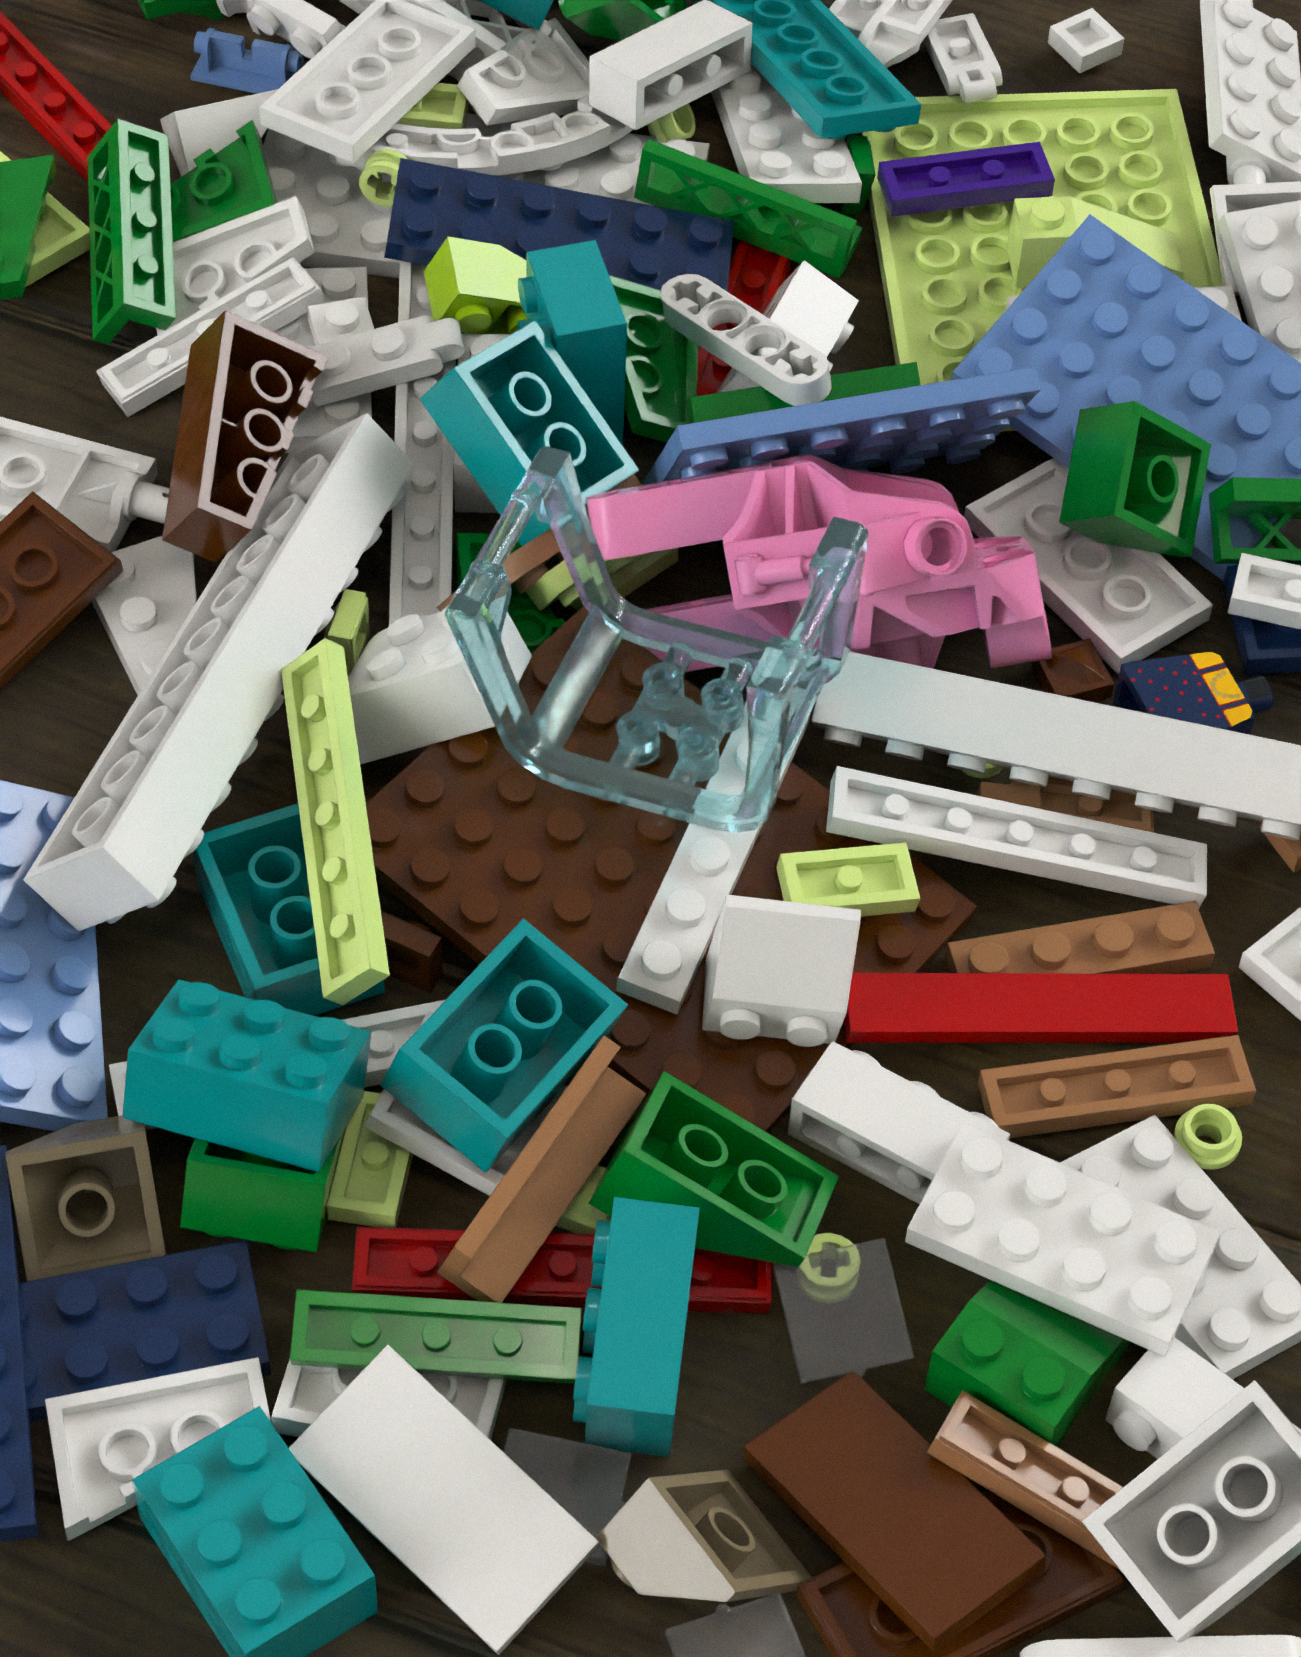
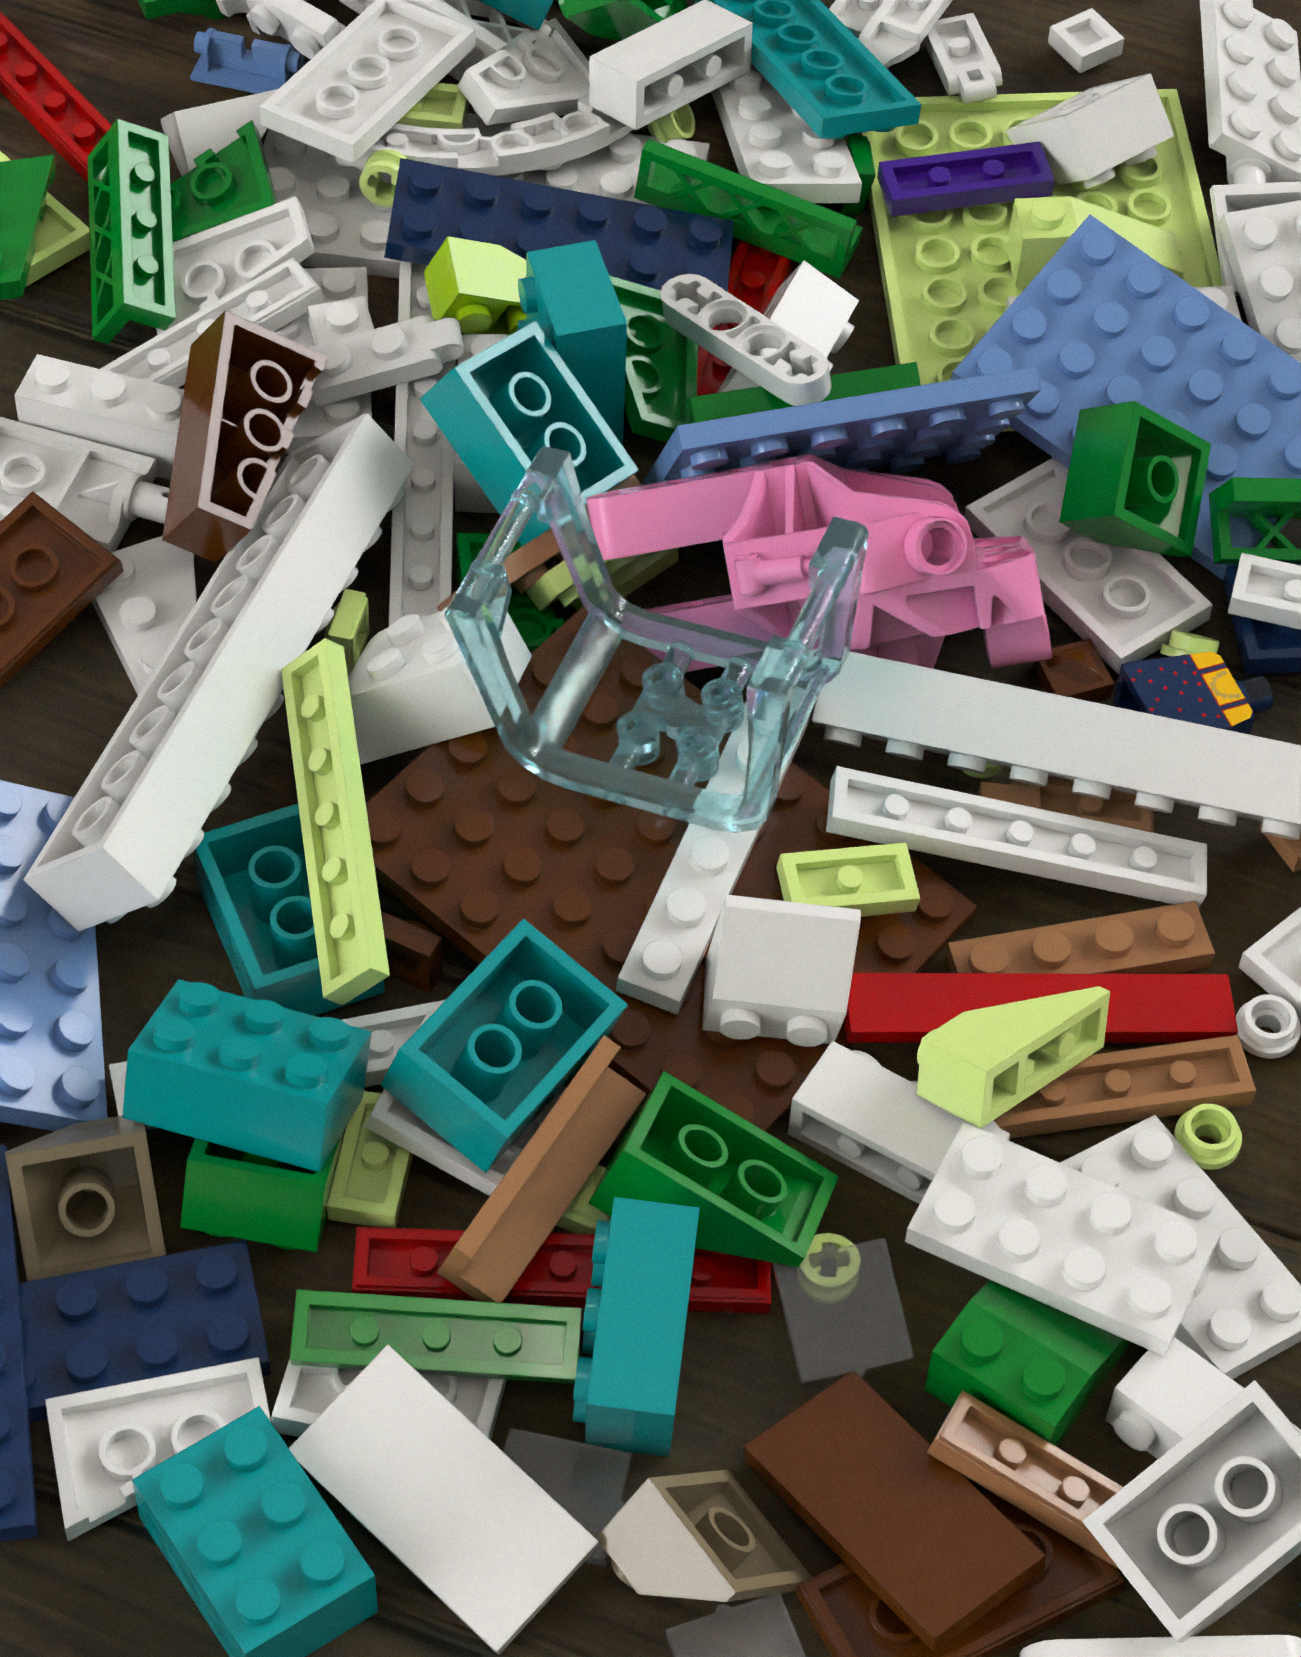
(102, 408): none -> white brick
(1008, 1052): none -> yellowish green slope
(1099, 130): none -> white slope
(1187, 643): none -> yellowish green plate
(1272, 1013): none -> white plate

